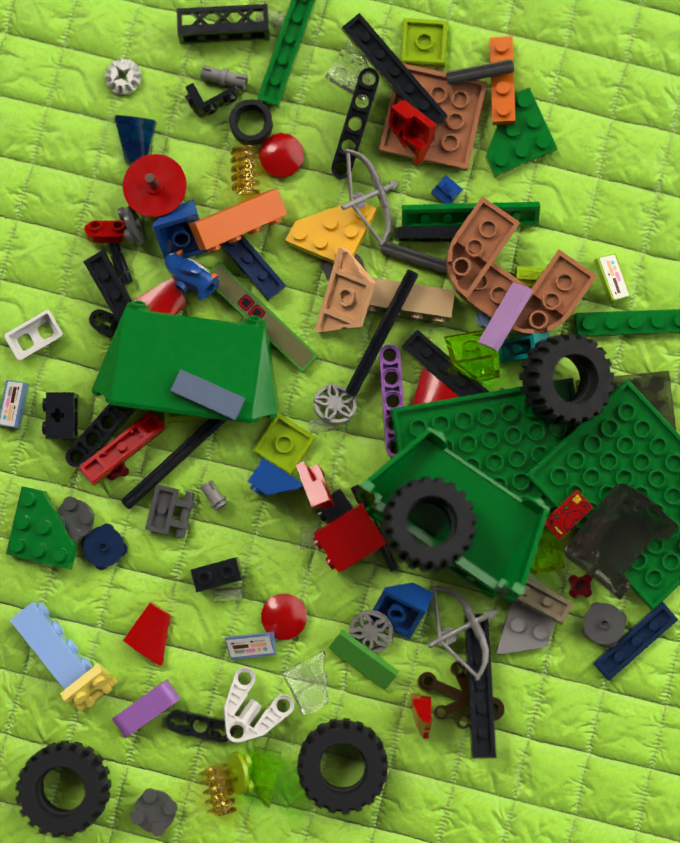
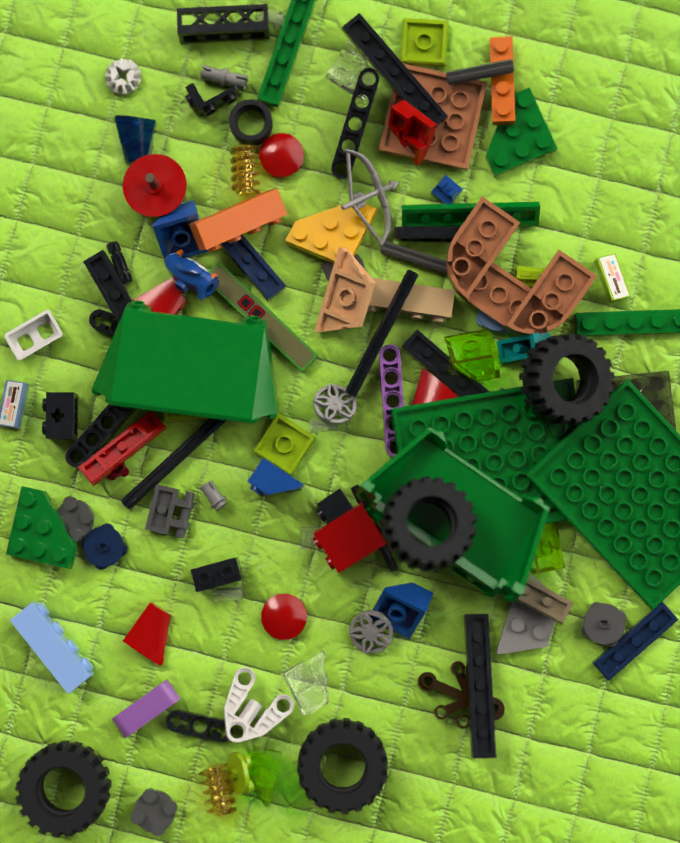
(89, 688): light yellow plate -> none
(105, 231): red plate -> none
(135, 230): dark grey piece -> none
(207, 395): sand blue tile -> none
(251, 645): slope -> none
(315, 485): slope -> none
(363, 659): bright green tile -> none
(422, 713): red slope -> none
(449, 634): light grey piece -> none
(505, 316): lavender tile -> none
(567, 514): red tile -> none
(586, 586): dark red plate -> none
(617, 536): clear smoke windscreen -> none

